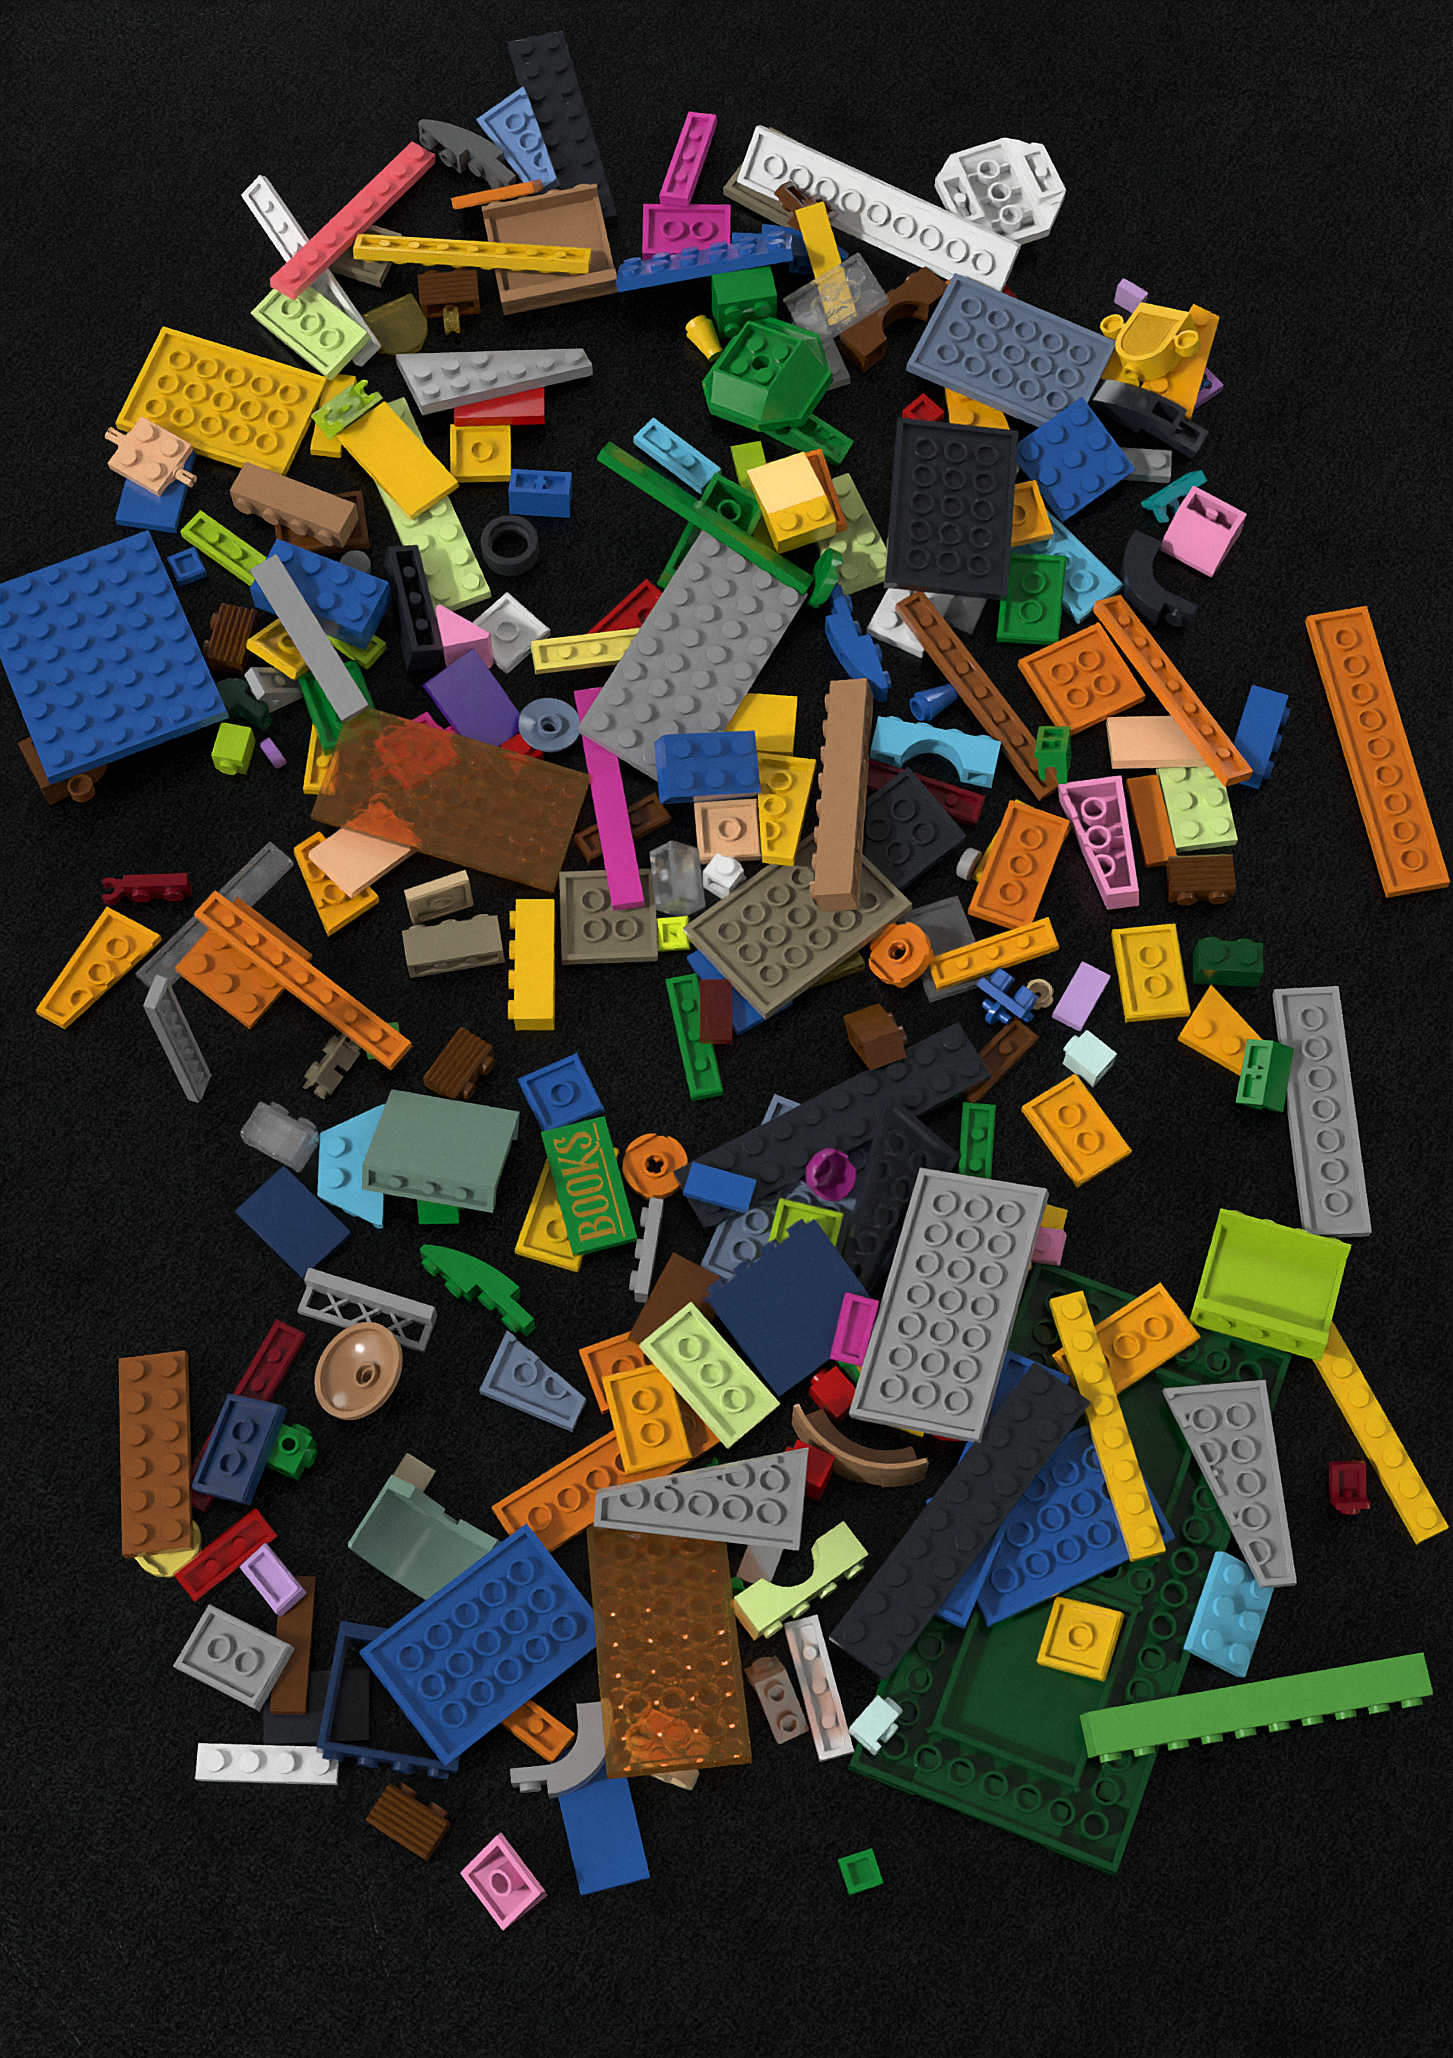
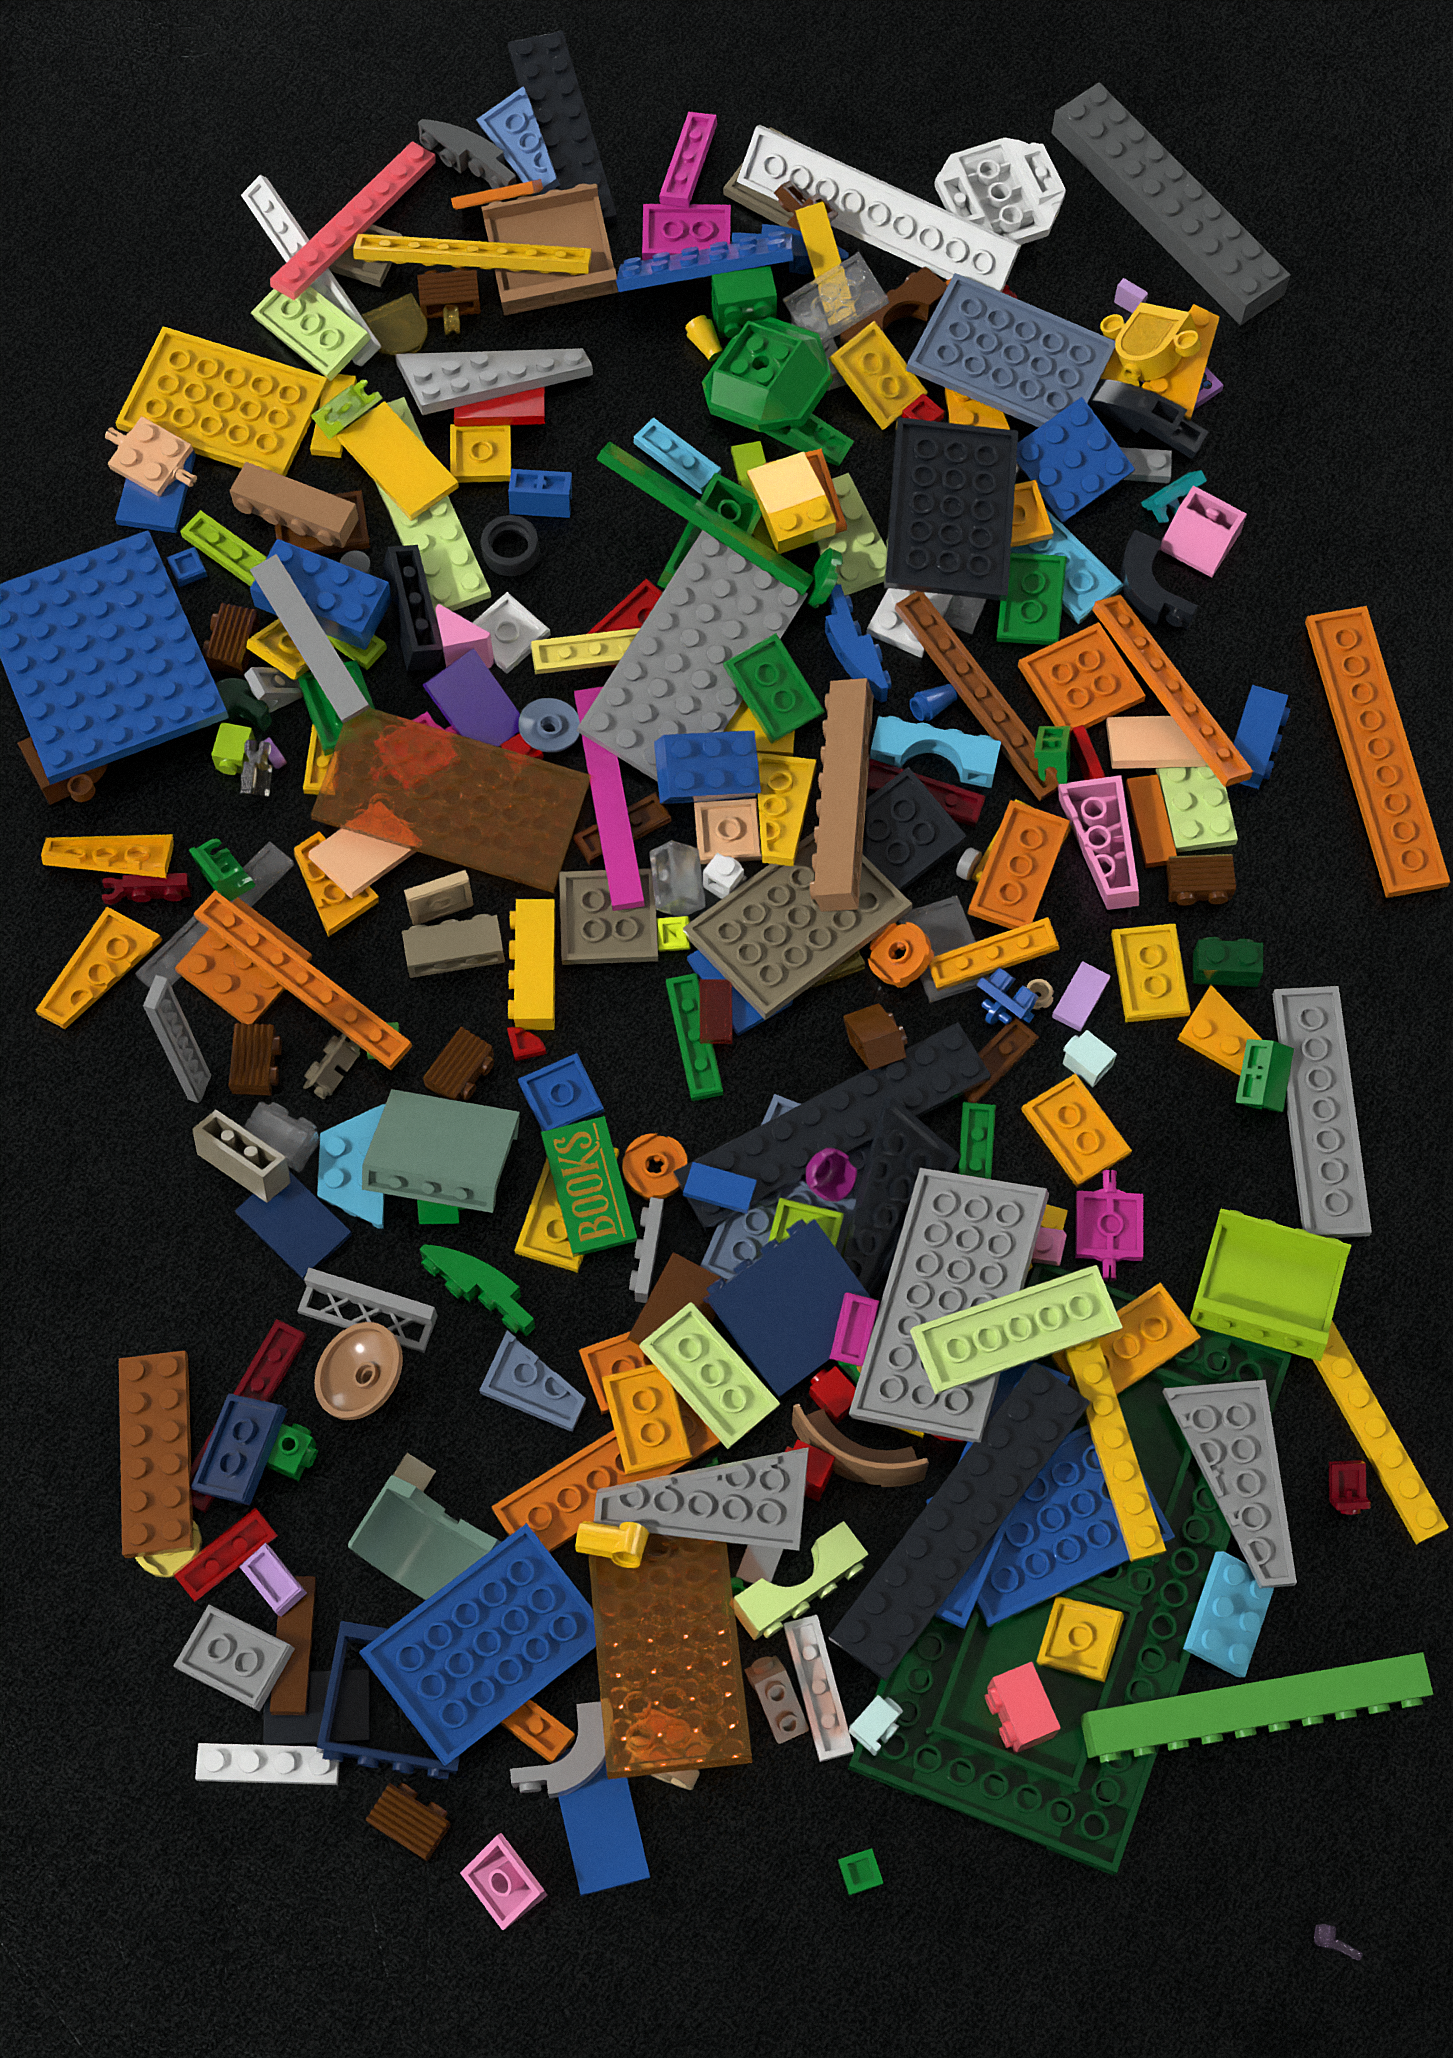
(118, 854): none -> light orange wing
(222, 870): none -> green hinge
(241, 1155): none -> dark tan brick
(254, 1059): none -> reddish brown brick
(256, 773): none -> clear smoke plate
(525, 1044): none -> red tile
(621, 1544): none -> yellow piece
(773, 688): none -> green tile
(877, 374): none -> yellow tile
(1015, 1329): none -> yellowish green plate
(1022, 1708): none -> coral brick
(1085, 754): none -> red tile
(1109, 1225): none -> dark pink plate
(1170, 203): none -> dark grey brick
(1325, 1937): none -> clear purple hand

